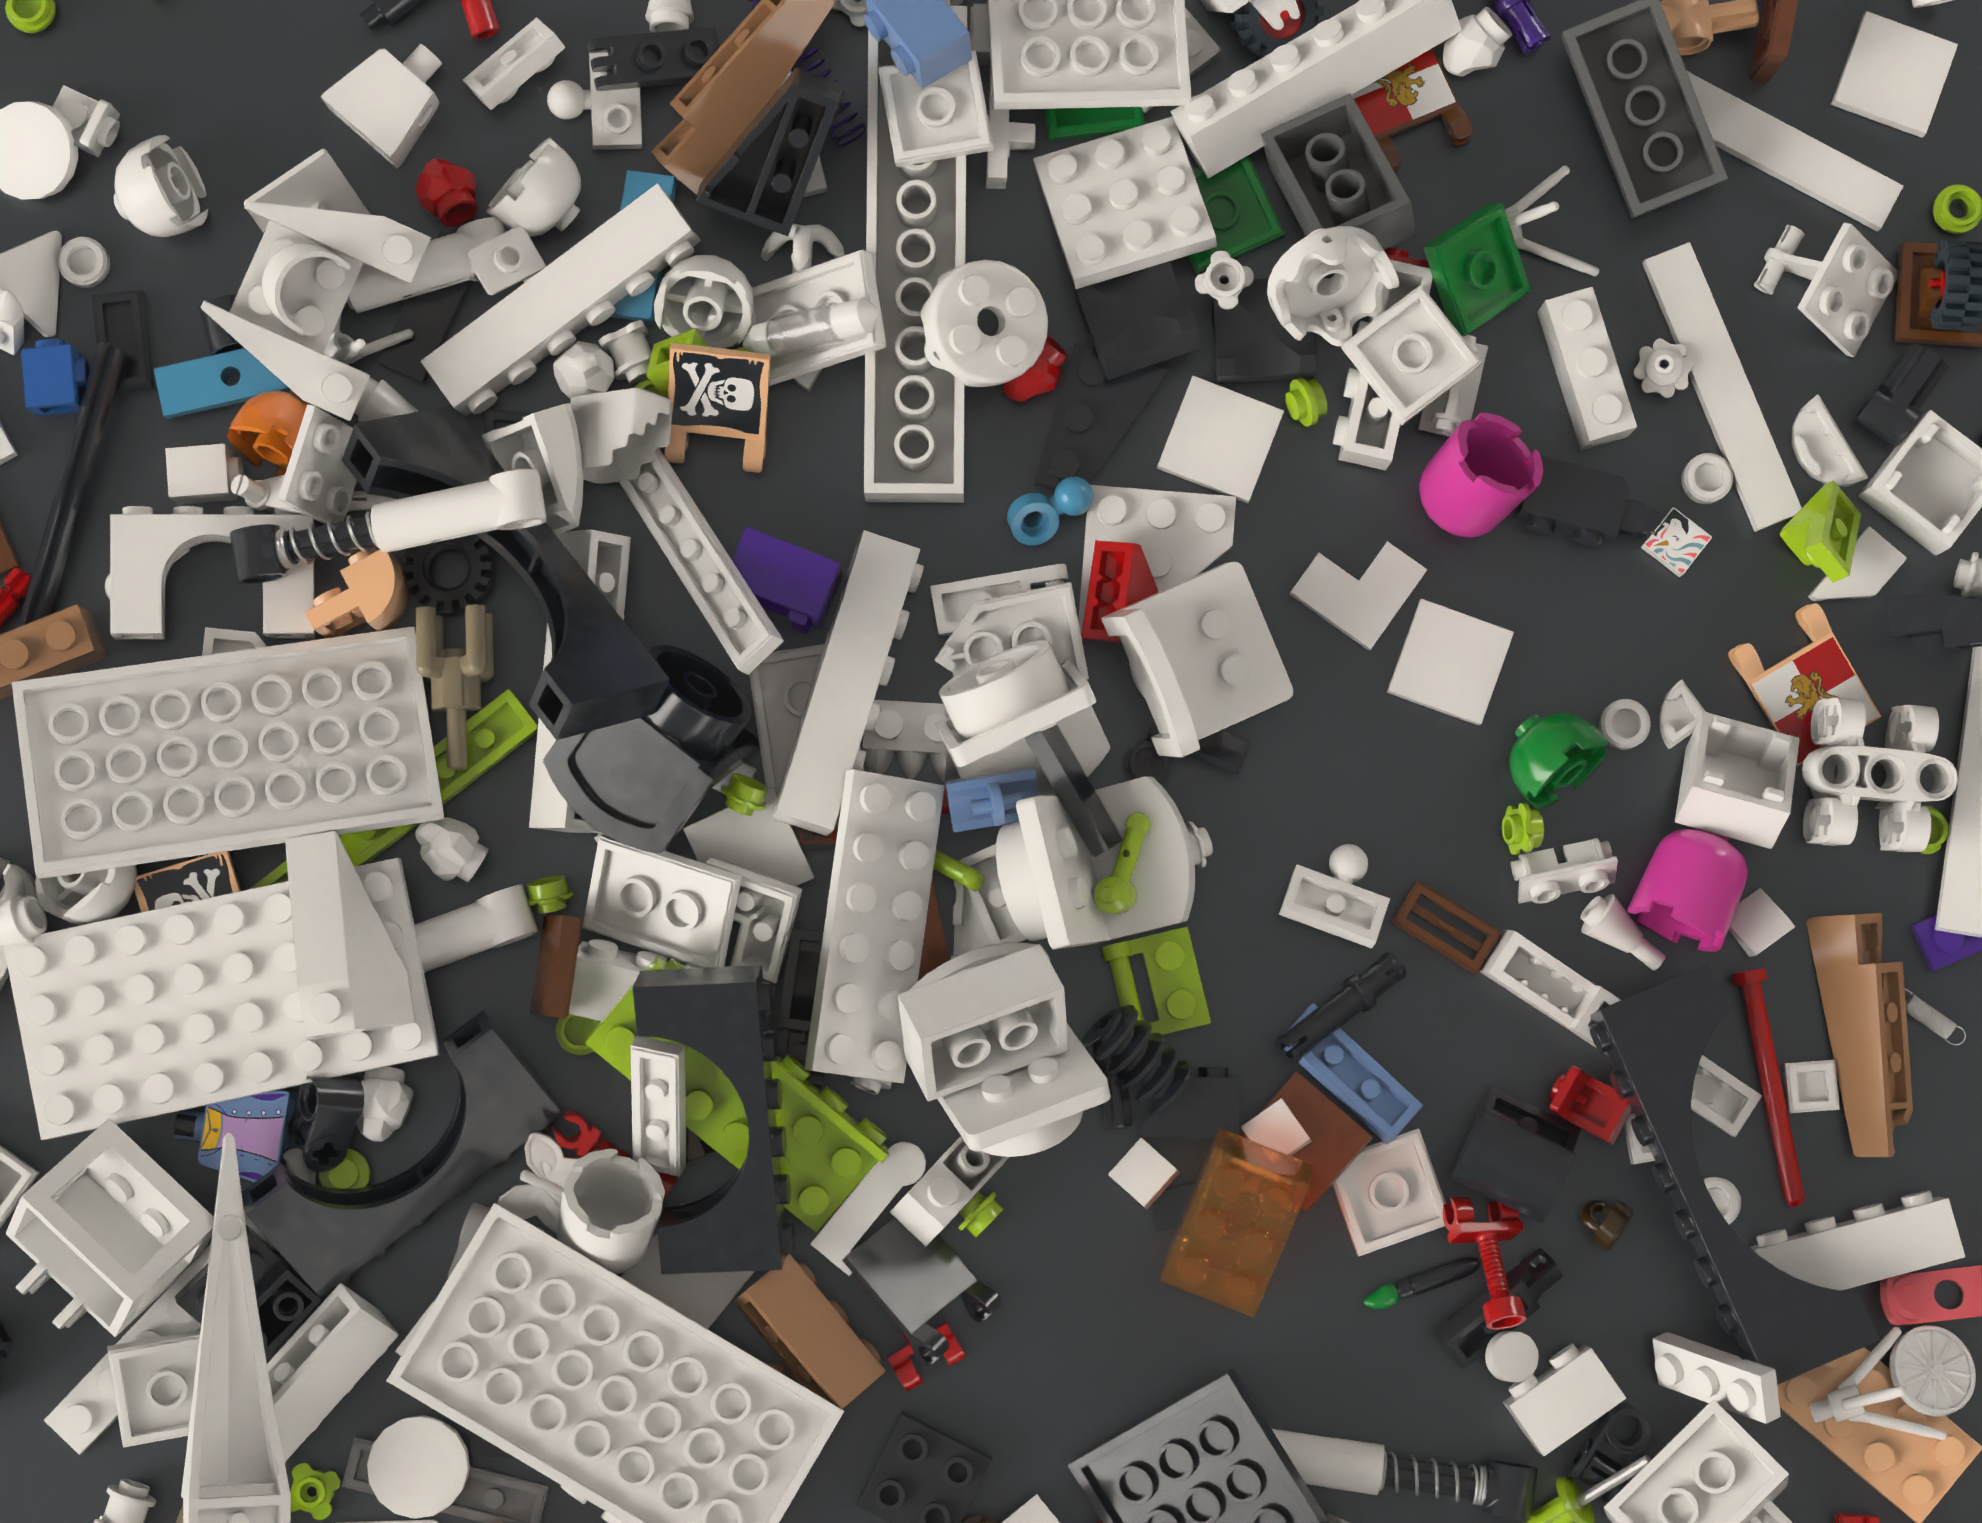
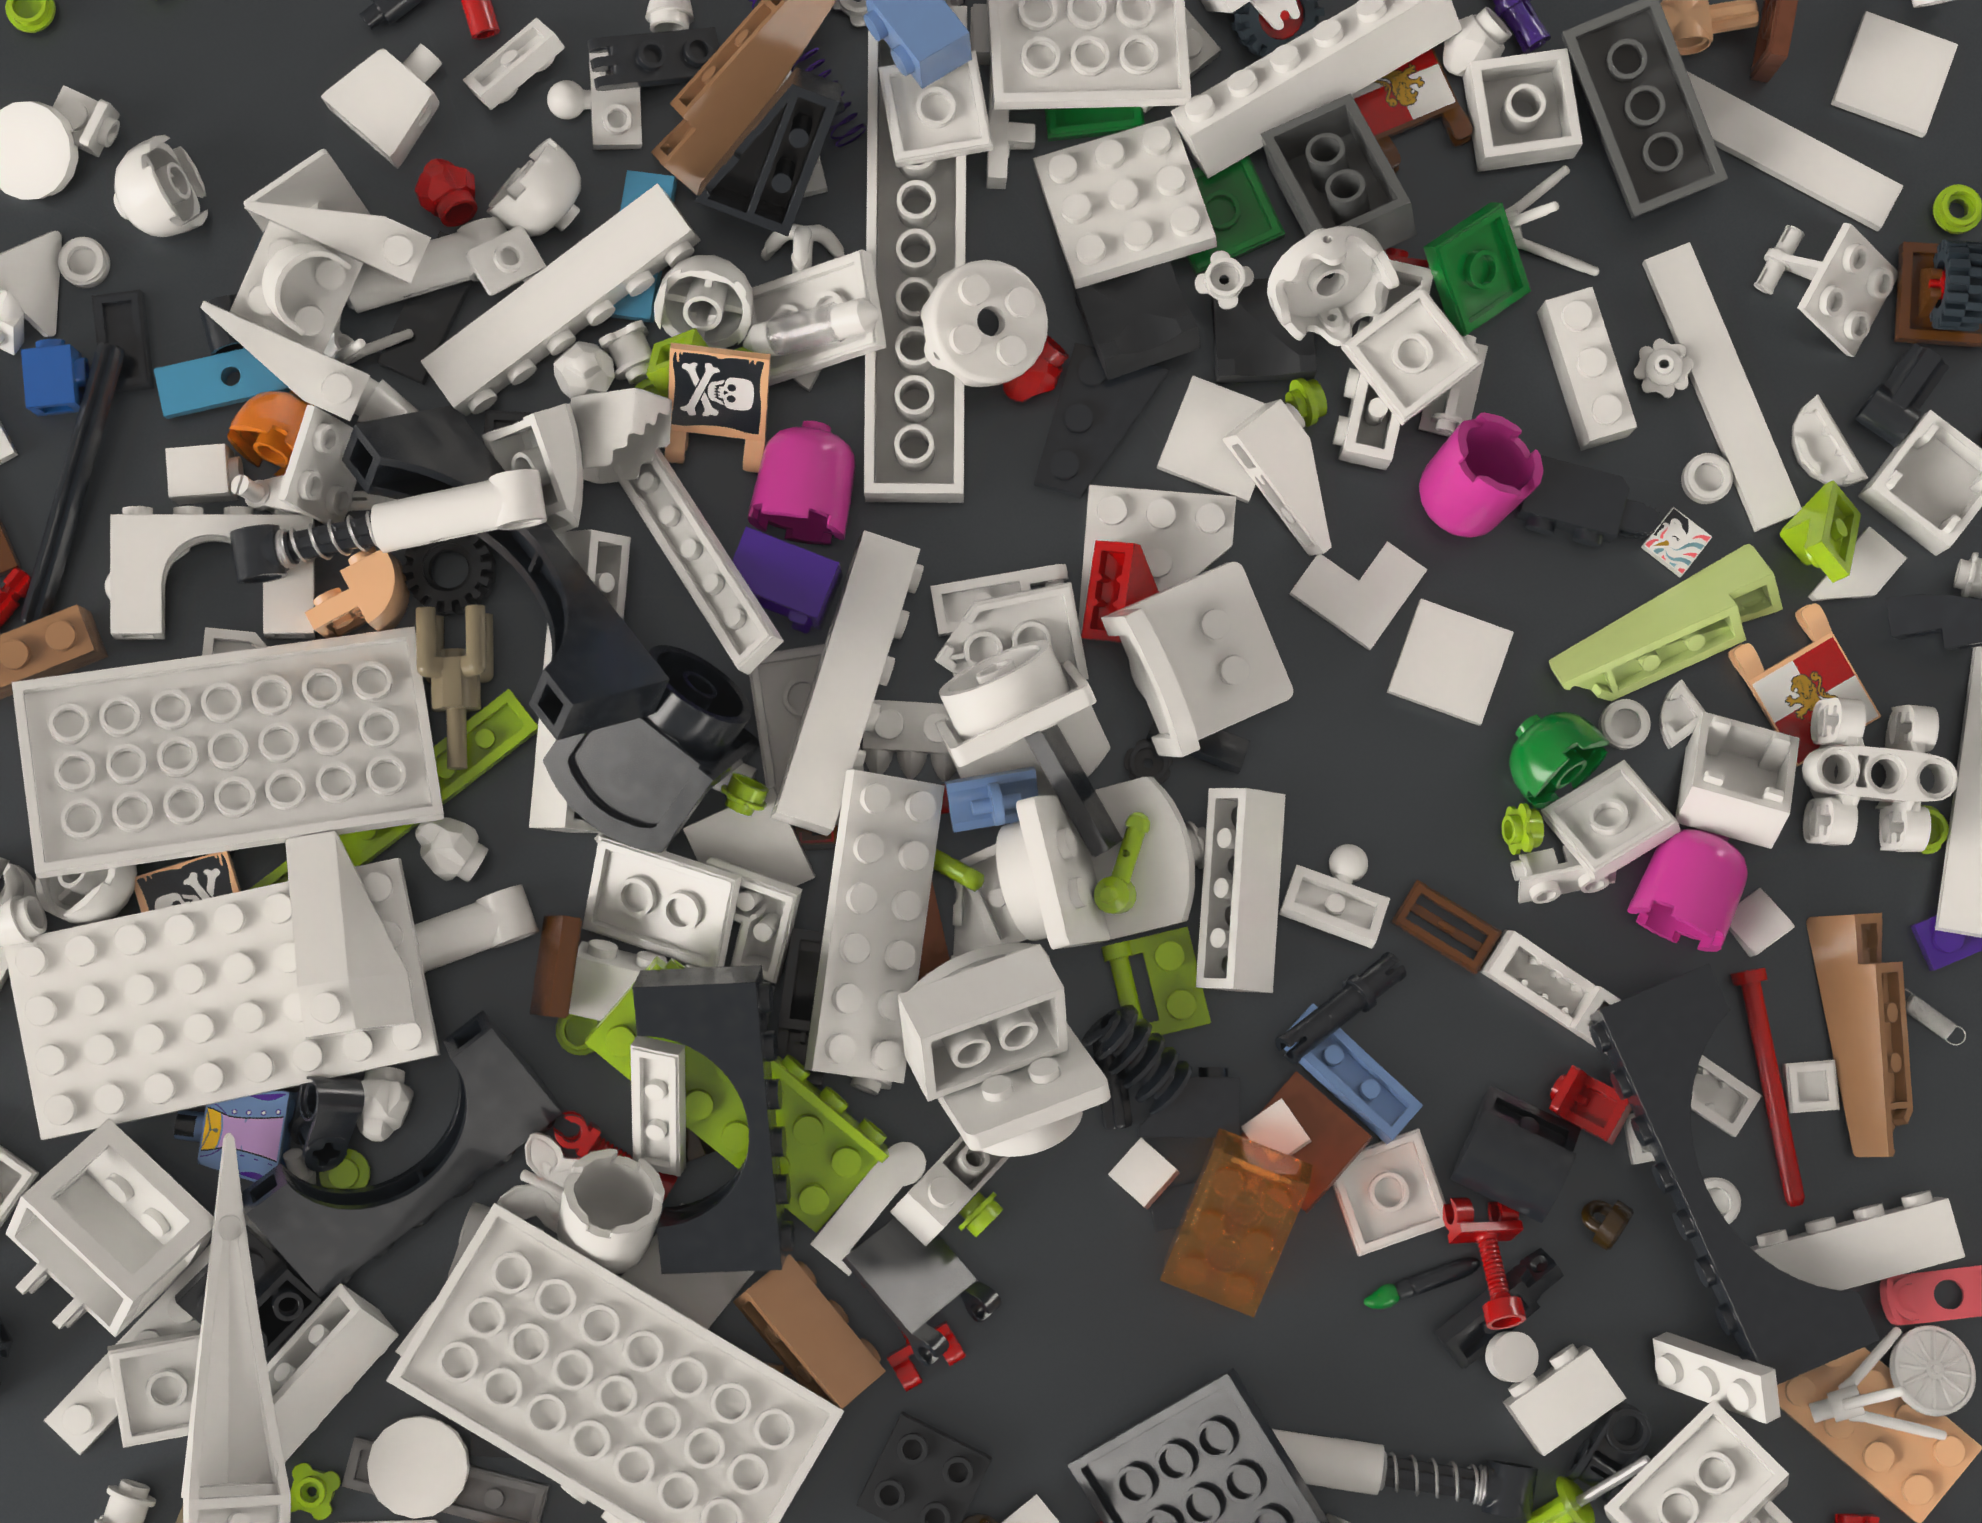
(549, 893): lime plate -> none
(805, 484): none -> dark pink cylinder
(1070, 497): dark azure plate -> none
(1240, 890): none -> white brick
(1283, 467): none -> white slope
(1522, 109): none -> white brick
(1610, 821): none -> white tile
(1611, 924): white cone -> none
(1673, 628): none -> yellowish green wedge

